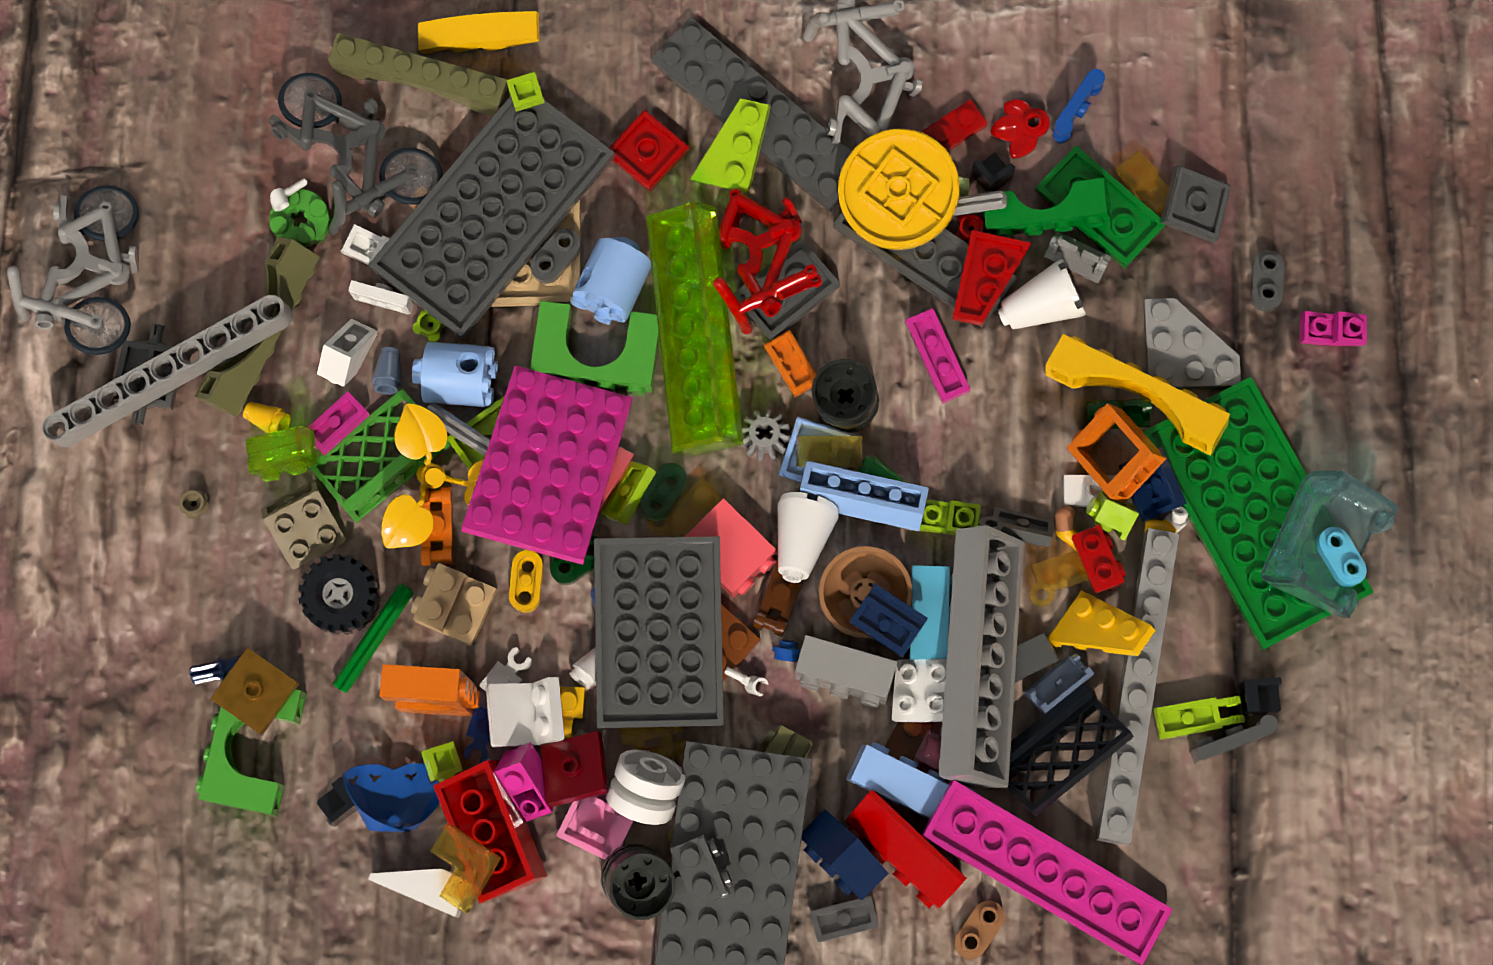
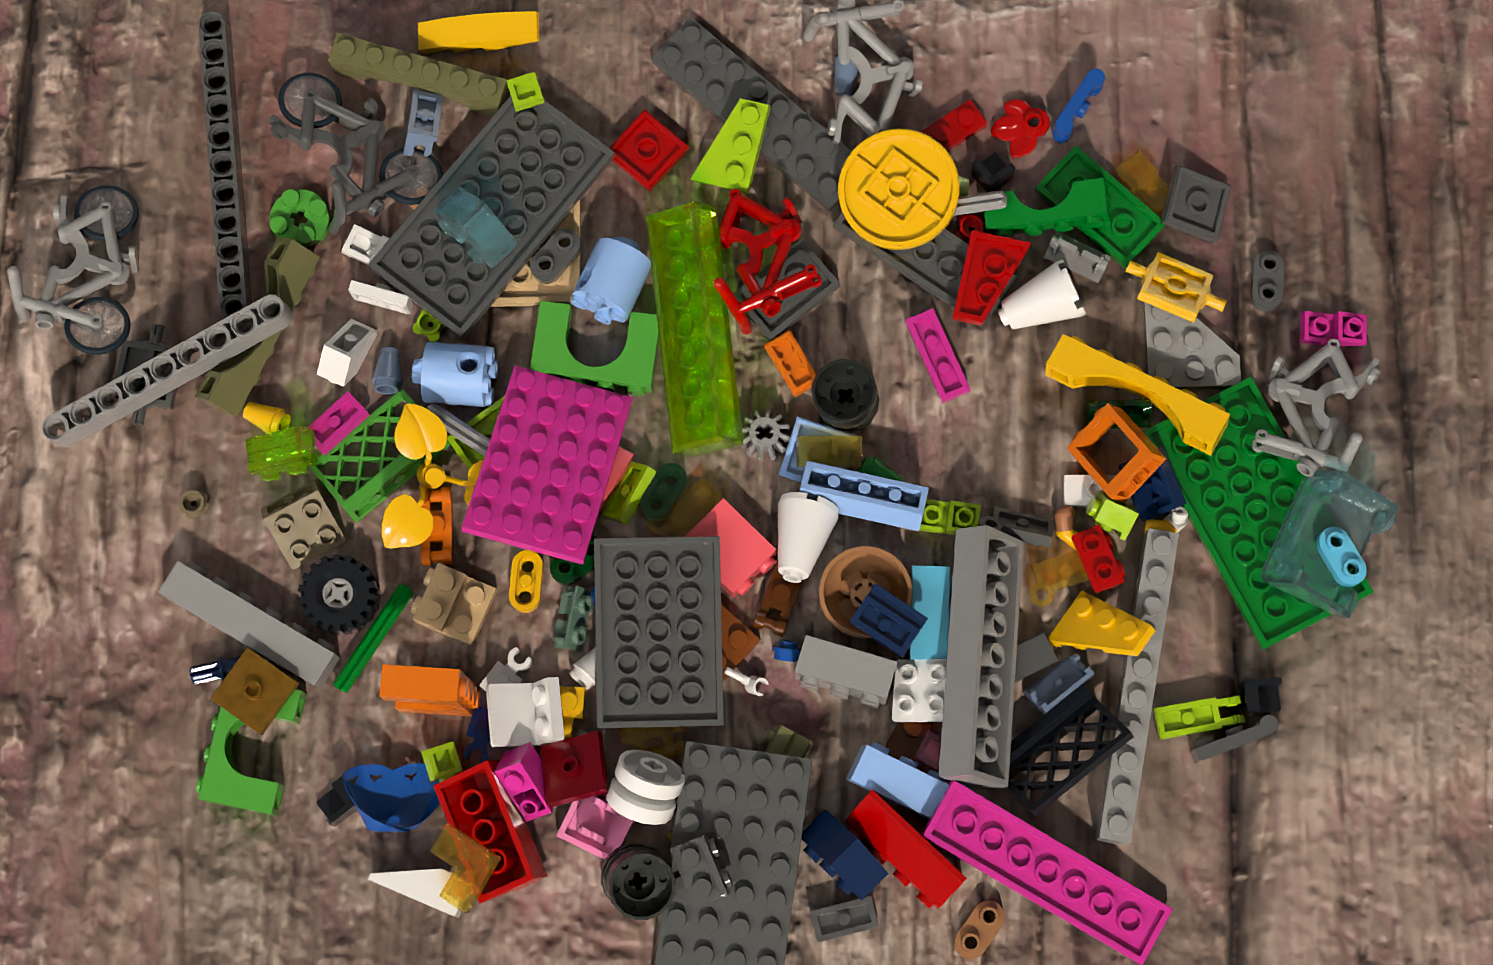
(224, 154): none -> dark grey beam
(249, 624): none -> light grey brick
(279, 196): white hand -> none
(423, 122): none -> sand blue hinge
(475, 224): none -> clear light blue brick
(571, 633): none -> sand green hinge
(845, 78): none -> sand blue cone
(1175, 287): none -> yellow plate
(1286, 390): none -> light grey piece

